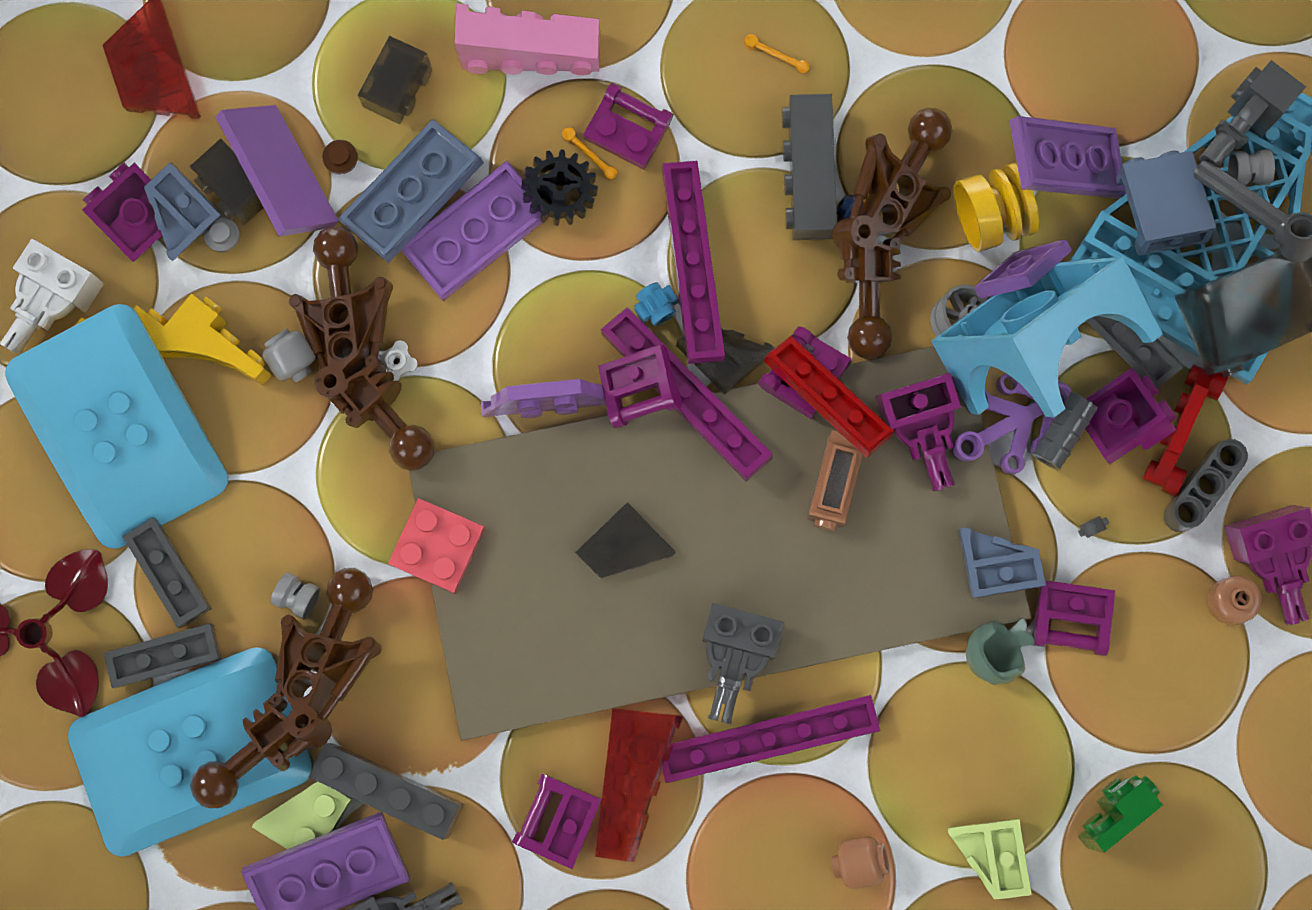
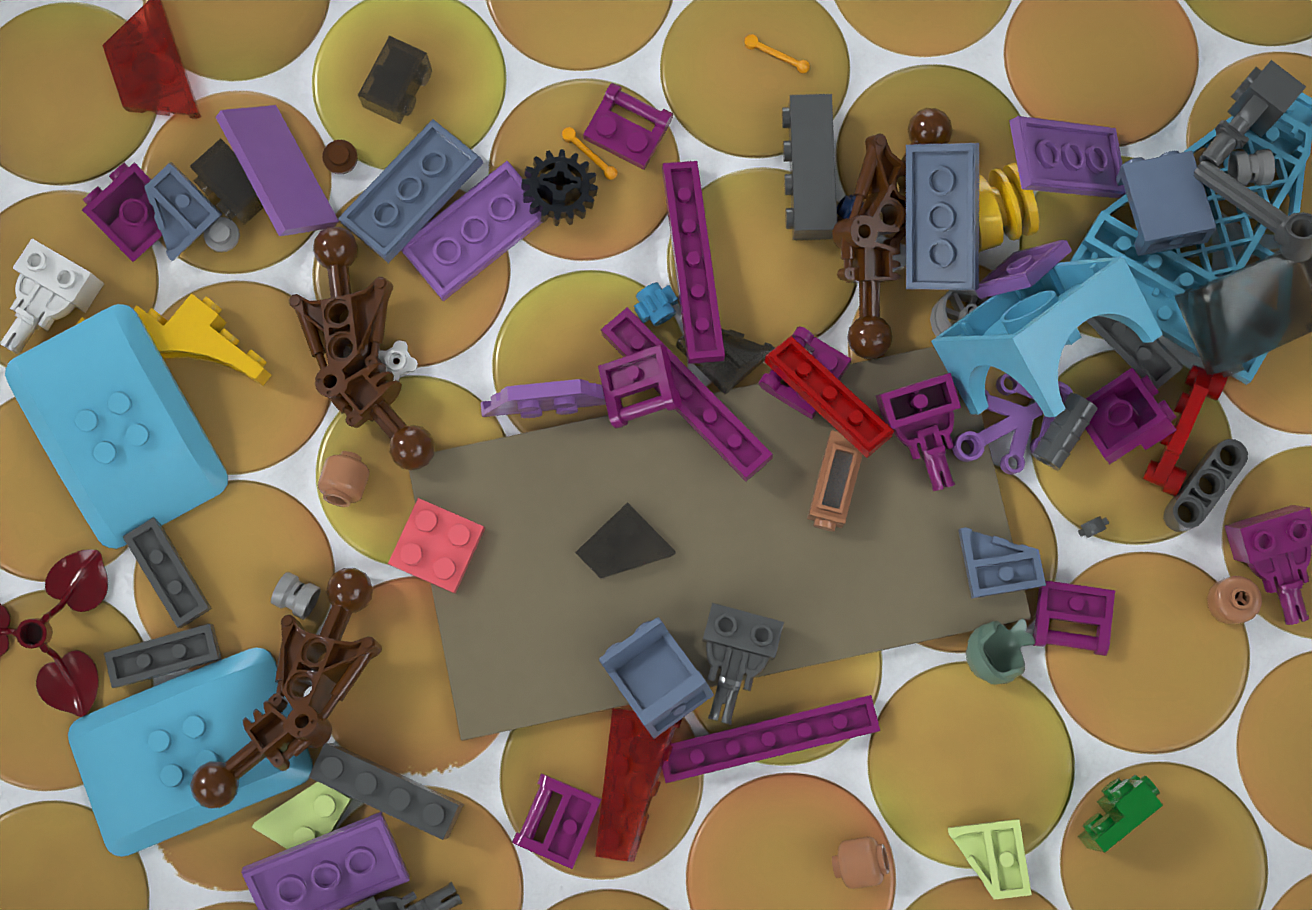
(289, 355): light grey head -> none
(343, 479): none -> nougat head
(526, 42): bright pink wedge -> none
(655, 676): none -> sand blue panel
(942, 216): none -> sand blue tile

